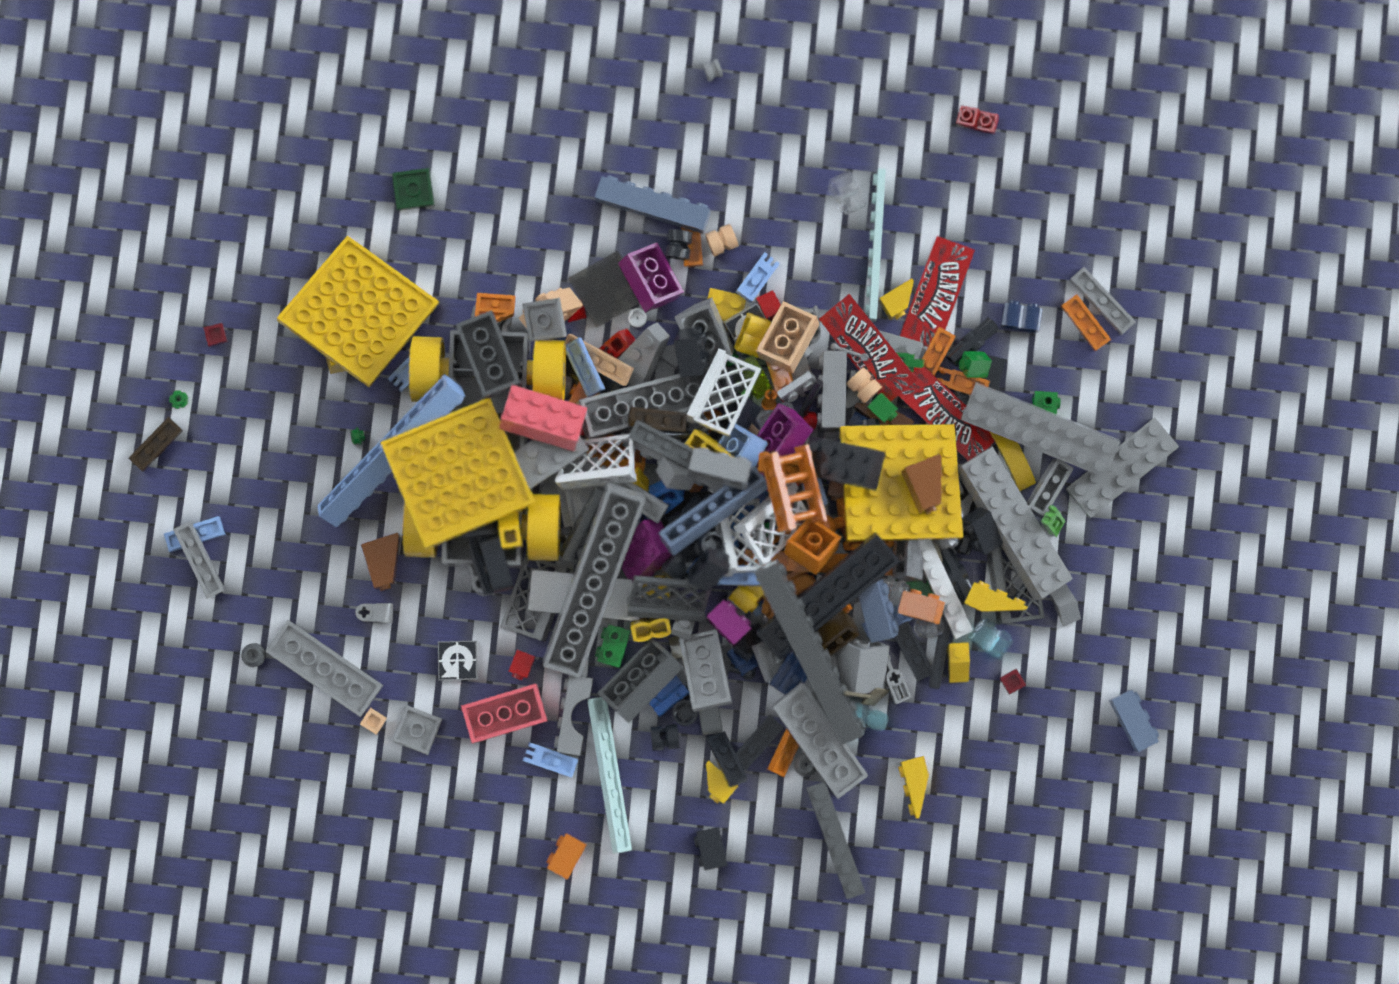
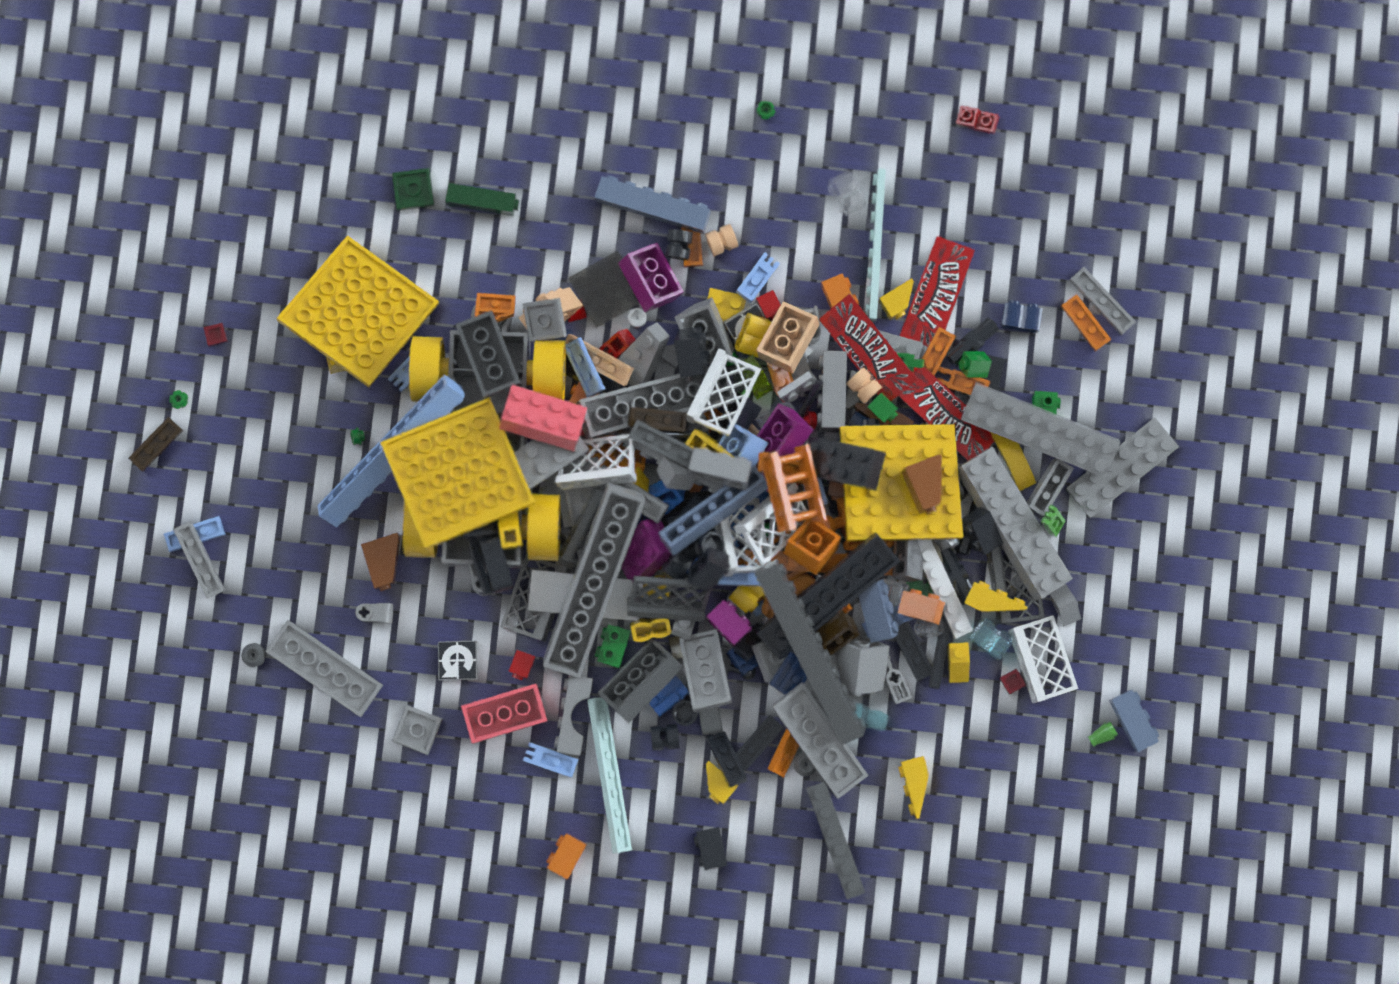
(373, 721): light nougat plate -> none
(481, 199): none -> dark green brick
(712, 70): light grey wheel -> none
(765, 105): none -> green plate
(769, 402): orange pin -> none
(836, 289): none -> orange brick
(864, 357): light grey hinge -> none
(872, 698): dark tan piece -> none
(1027, 664): none -> white fence
(1103, 734): none -> bright green cone

